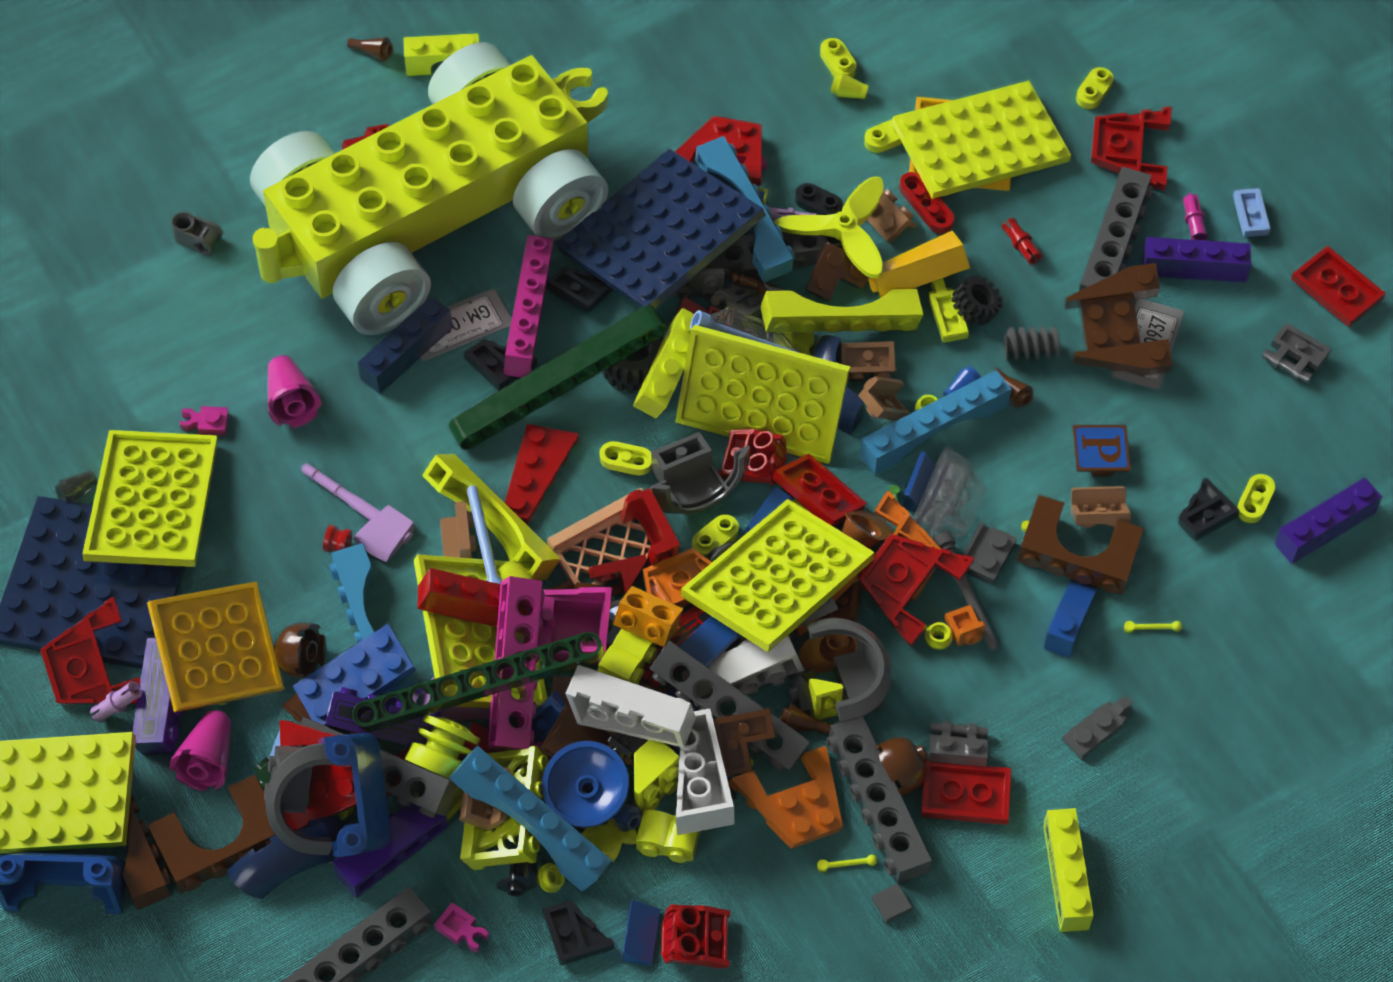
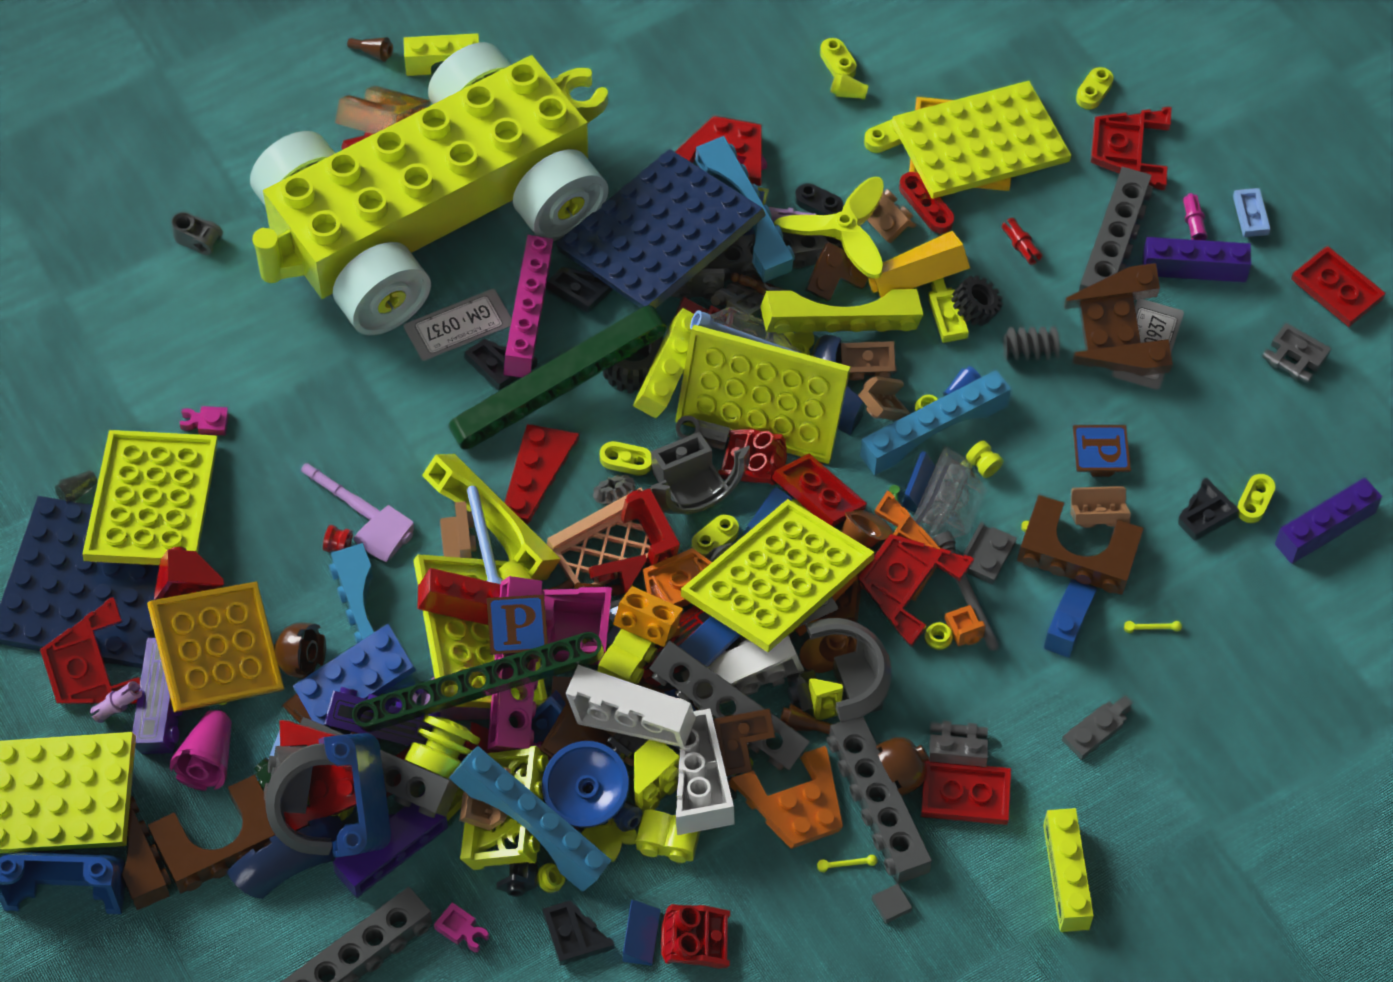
(184, 573): none -> red slope
(290, 393): dark pink cone -> none
(378, 109): none -> clear orange arch
(405, 345): dark blue brick -> none
(516, 623): none -> piece
(613, 489): none -> dark grey gear
(714, 434): none -> dark grey piece
(986, 461): none -> neon yellow wheel
(1021, 393): reddish brown cone -> none

